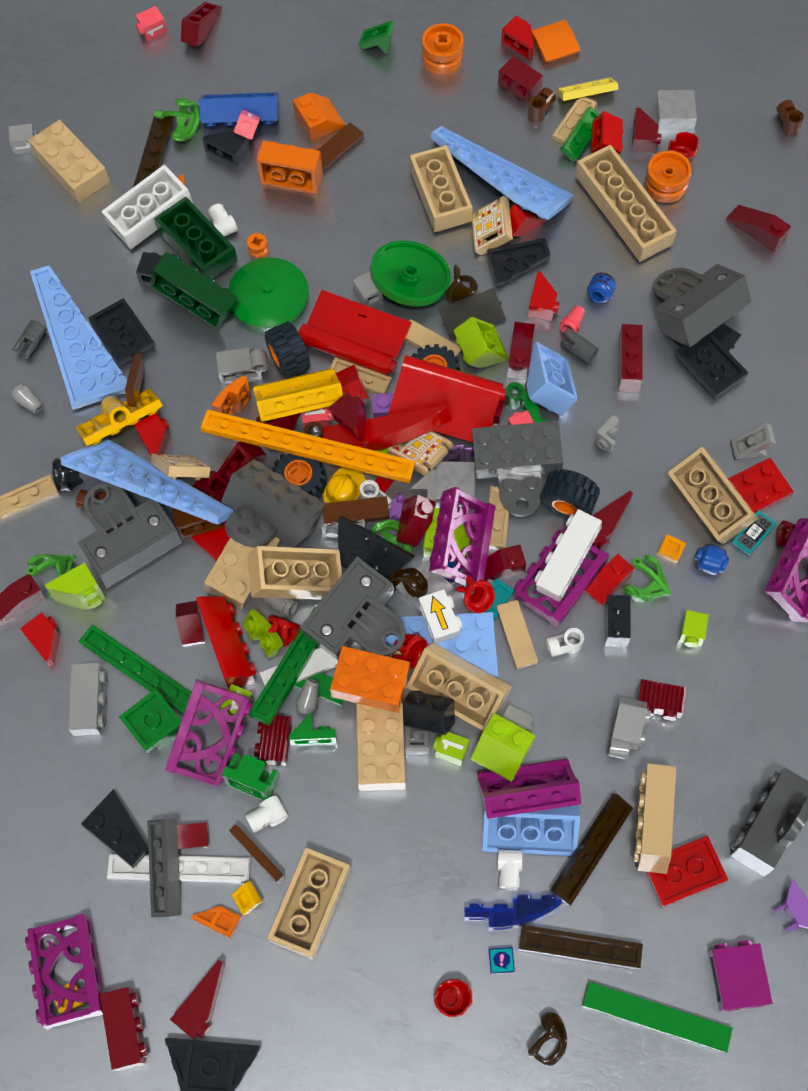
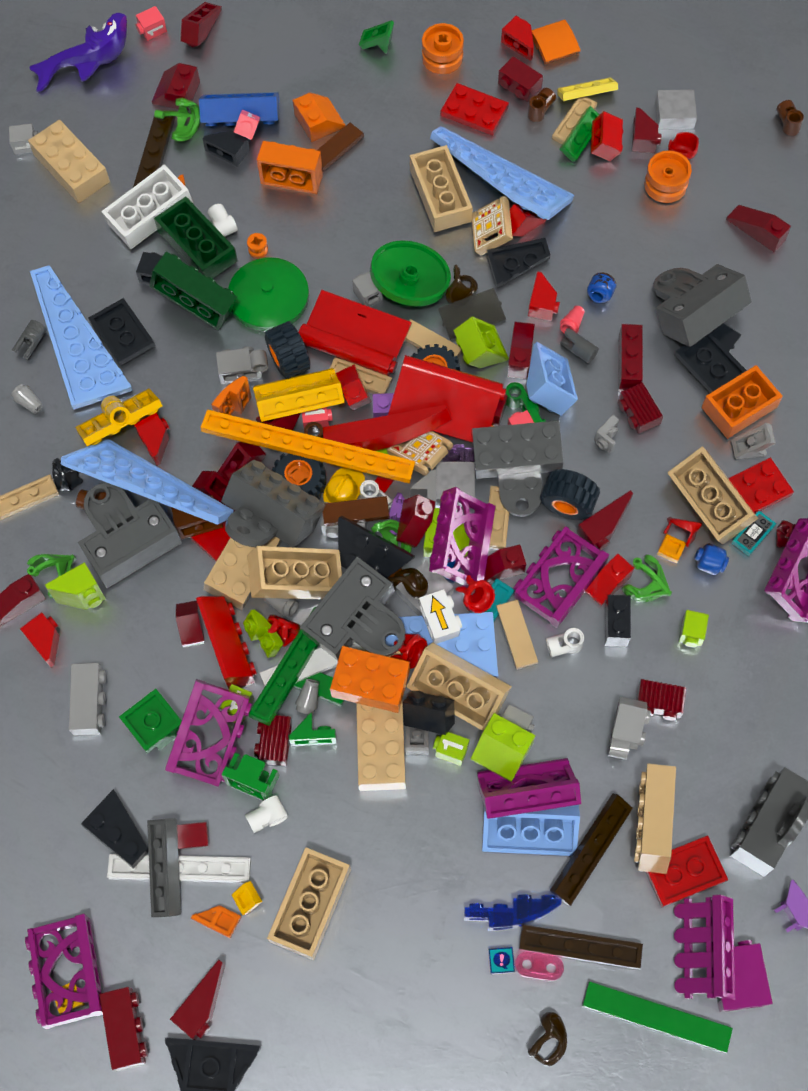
(98, 50): none -> dark purple piece
(134, 380): reddish brown tile -> none
(135, 667): green tile -> none
(176, 83): none -> dark red slope
(180, 466): tan container -> none
(257, 854): reddish brown tile -> none
(350, 414): dark red slope -> none
(453, 997): red hair -> none
(474, 109): none -> red plate
(509, 865): white piece -> none
(538, 966): none -> clear pink plate
(568, 555): white brick -> none
(625, 203): tan brick -> none
(640, 408): none -> dark red brick
(690, 526): none -> red piece
(719, 948): none -> magenta fence
(741, 401): none -> orange brick

